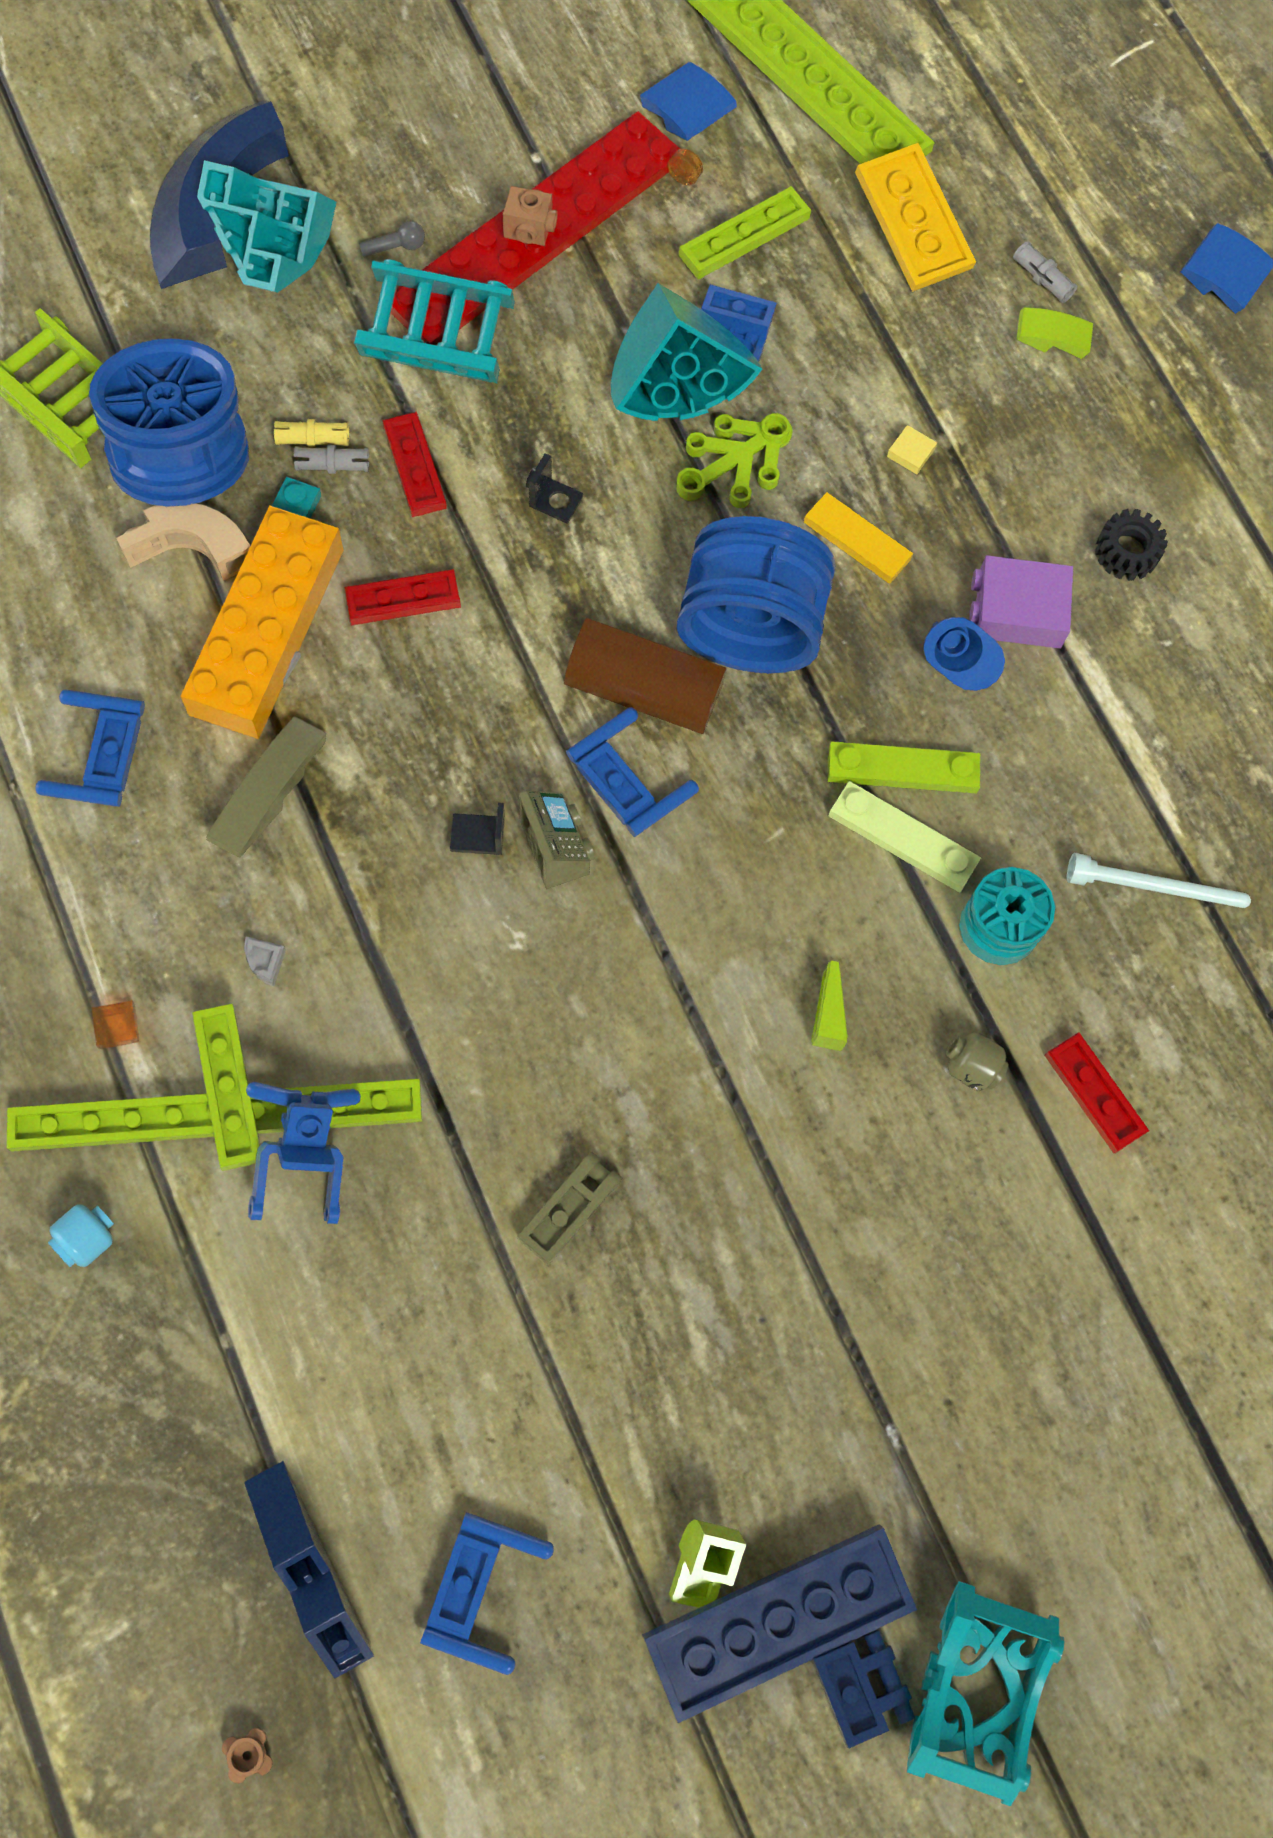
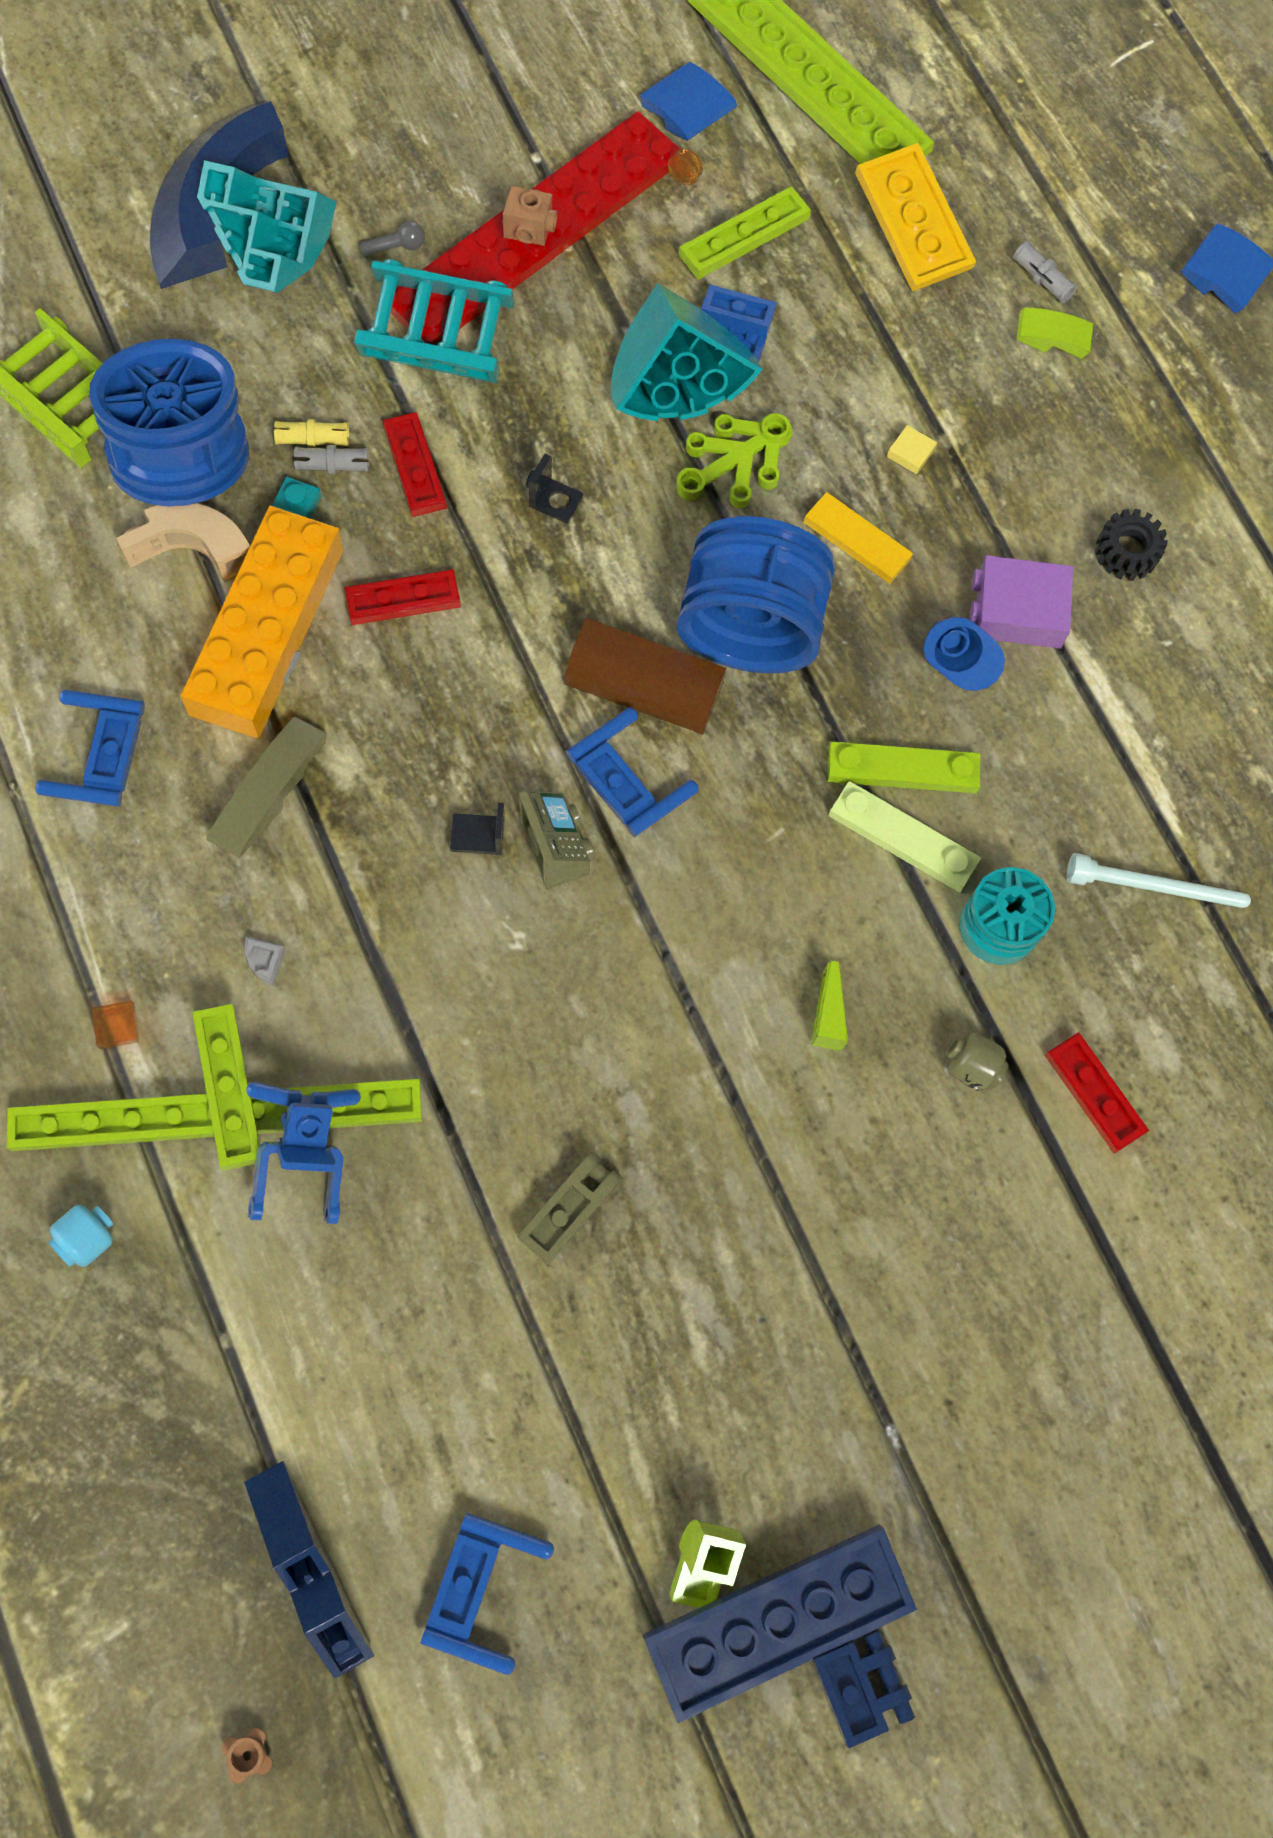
(931, 1730): teal fence -> none

